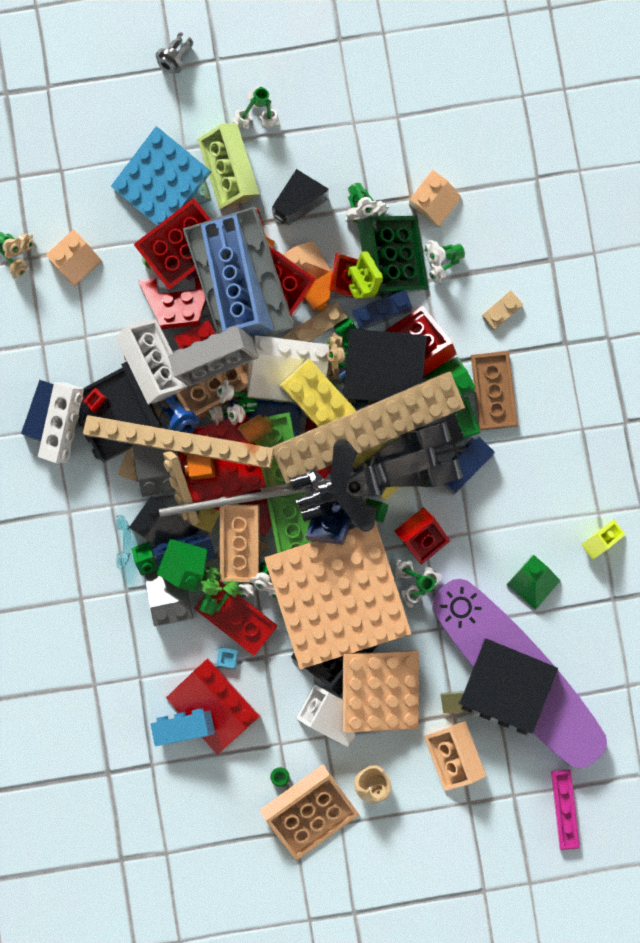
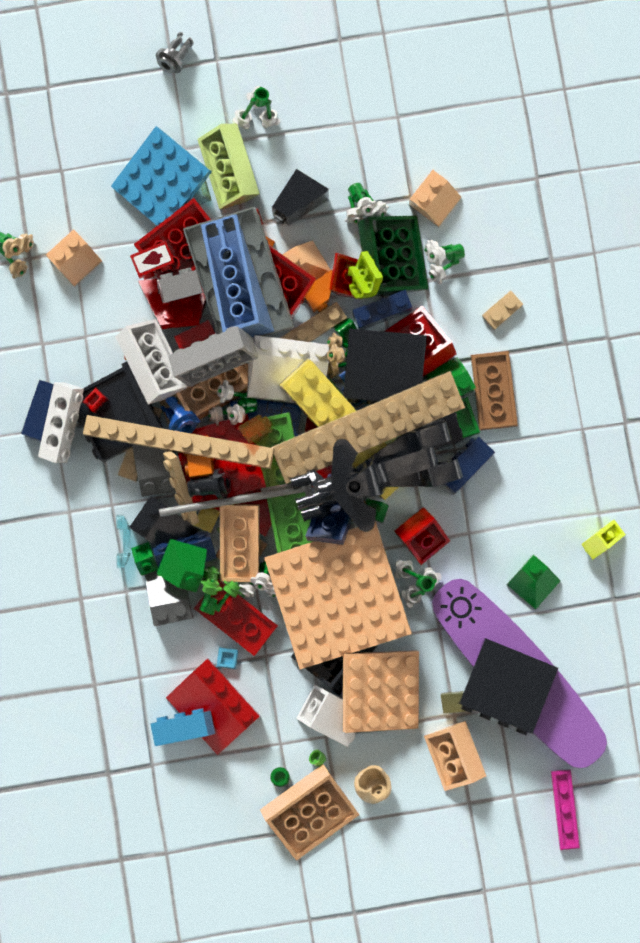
(152, 260): none -> brick
(179, 286): none -> light grey brick
(217, 484): none -> black piece
(313, 758): none -> bright green hinge

